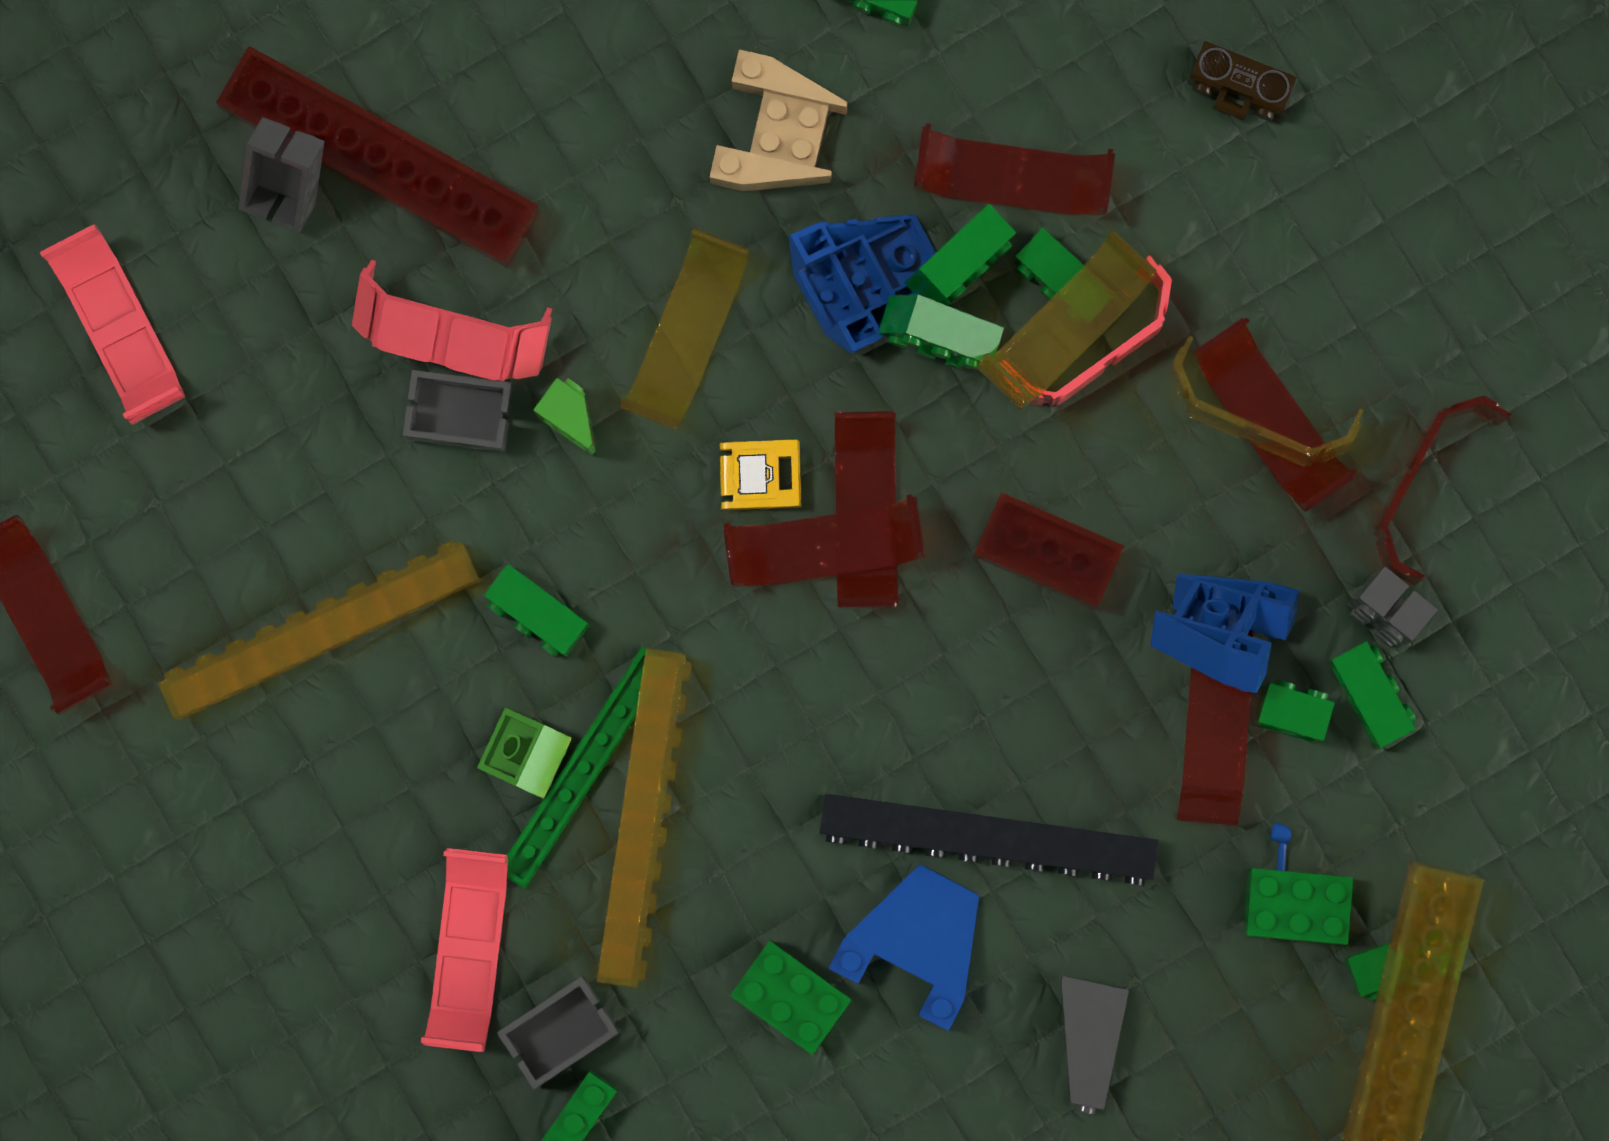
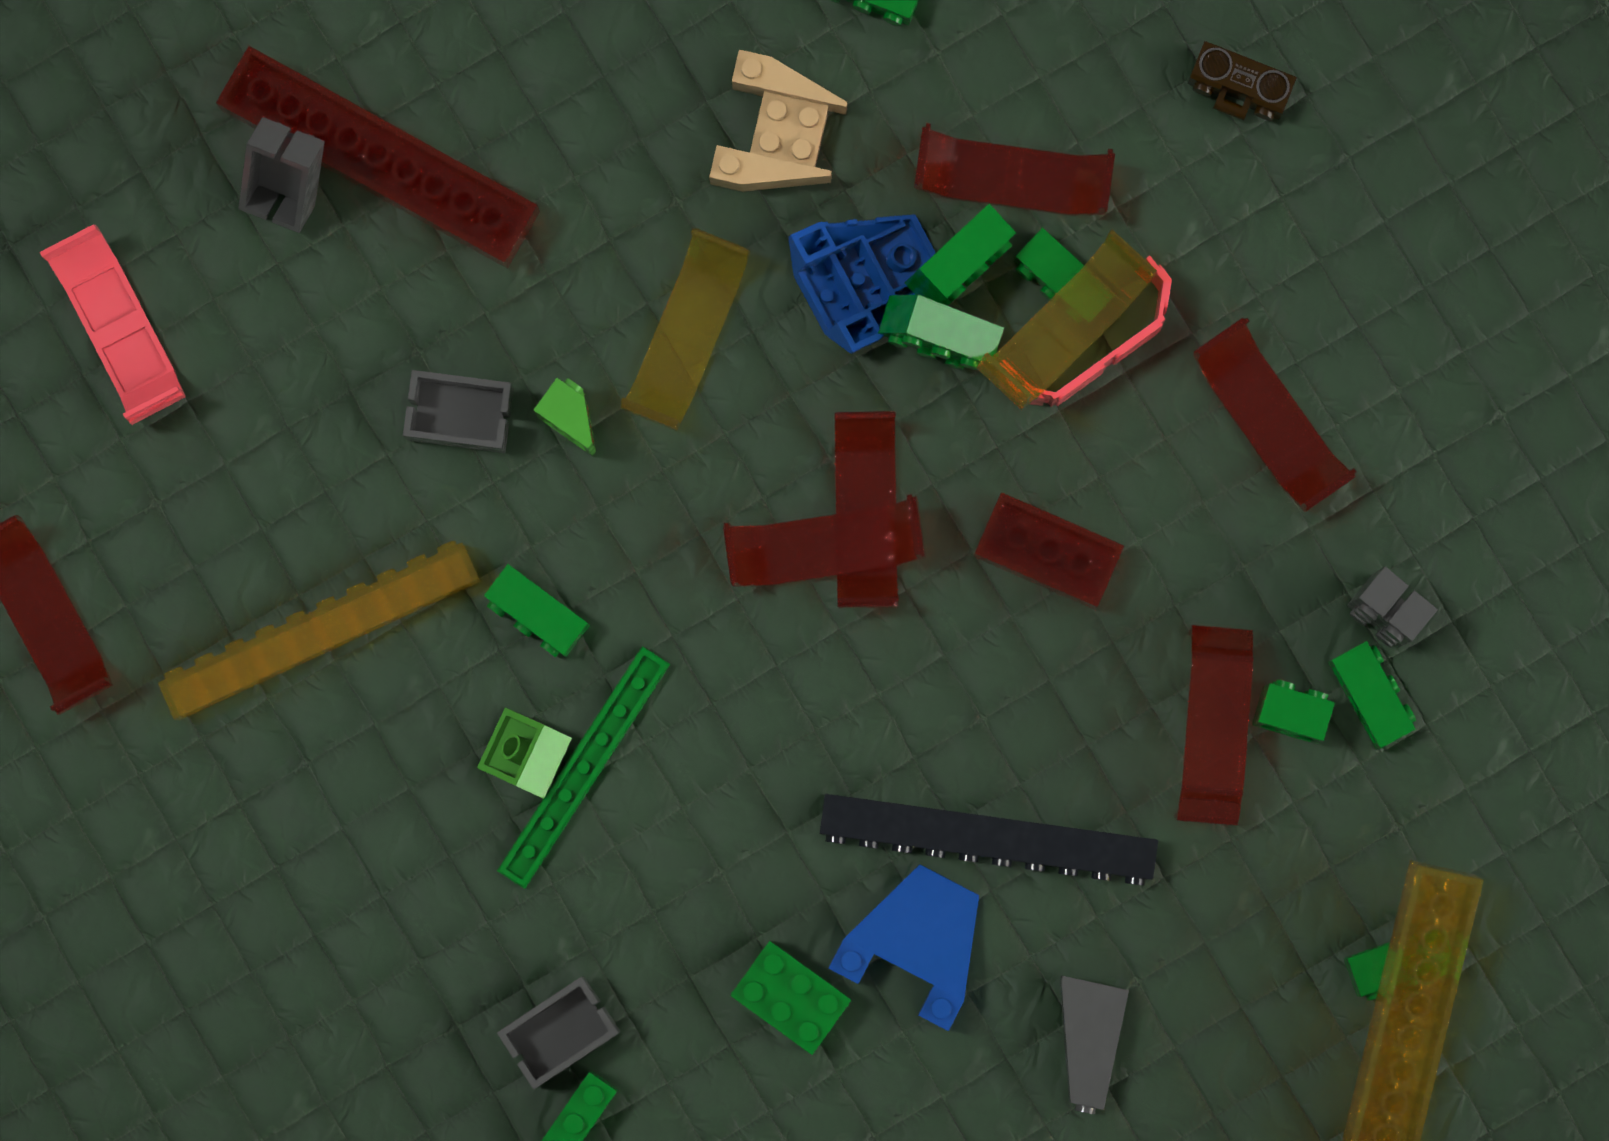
(447, 336): coral windscreen -> none
(467, 950): coral windscreen -> none
(642, 817): clear yellow brick -> none
(753, 475): yellow container -> none
(1214, 626): blue wedge -> none
(1261, 436): clear yellow windscreen -> none
(1281, 834): blue hand -> none
(1297, 906): green brick -> none
(1480, 405): clear red windscreen -> none

